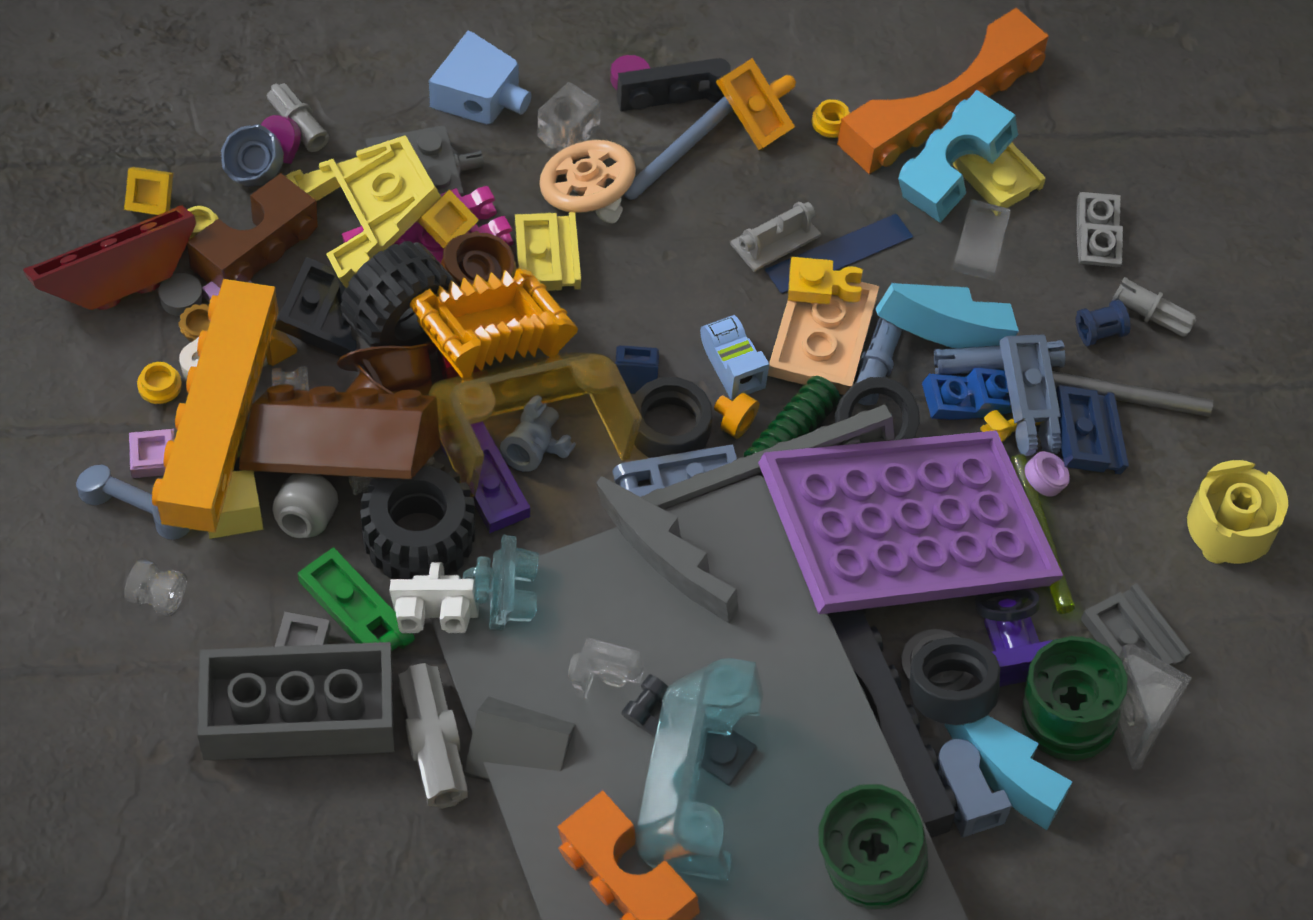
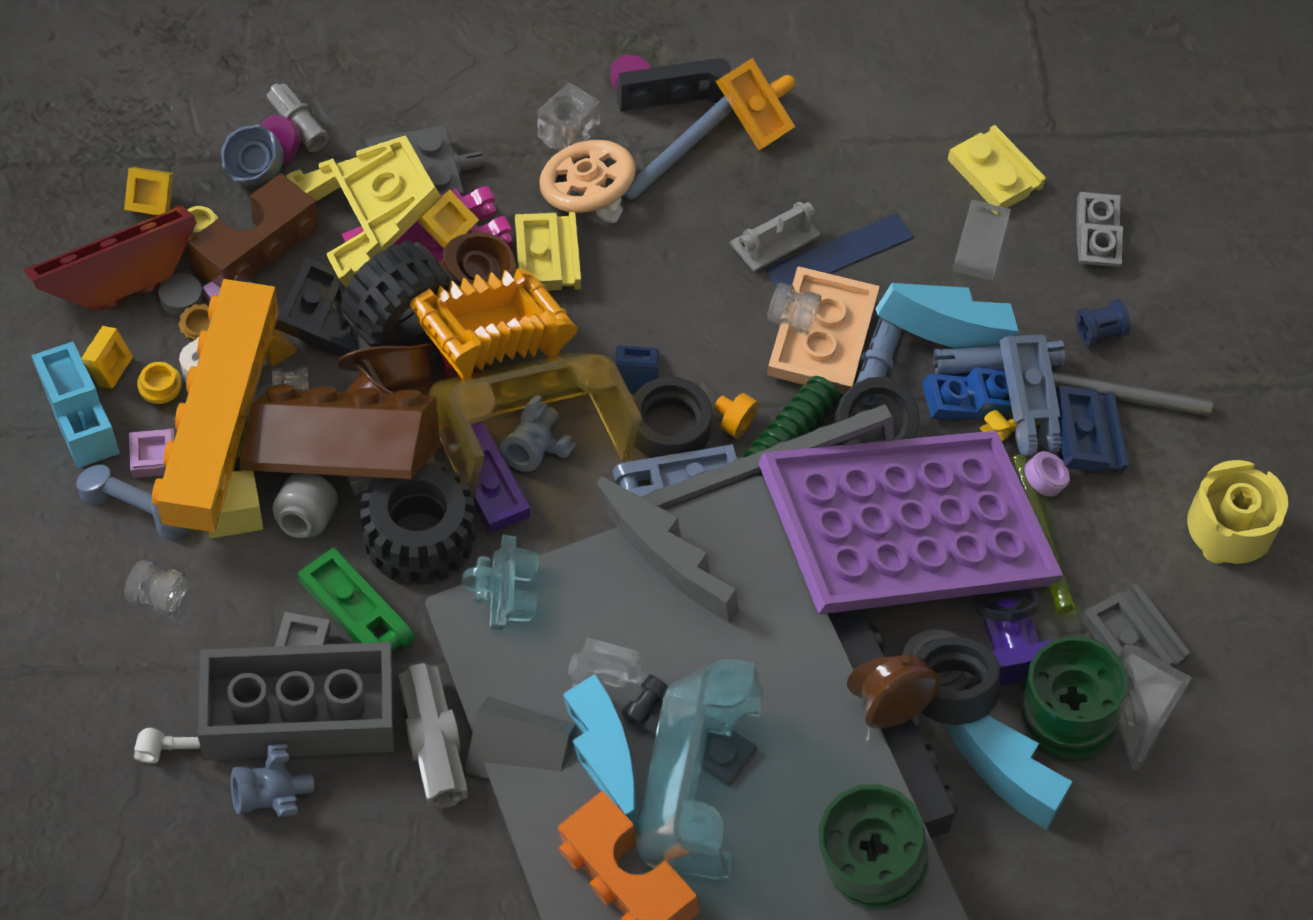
(75, 405): none -> medium azure slope
(107, 357): none -> yellow plate
(152, 741): none -> white hand
(269, 785): none -> sand blue piece
(434, 597): white hips -> none
(477, 82): light blue torso -> none
(603, 744): none -> medium azure slope
(734, 356): light blue leg -> none
(803, 310): none -> clear wheel
(816, 281): yellow plate -> none
(828, 116): yellow plate -> none
(886, 128): orange arch -> none
(893, 689): none -> reddish brown piece
(975, 128): medium azure arch -> none
(977, 805): sand blue leg -> none
(1155, 307): light grey axle -> none

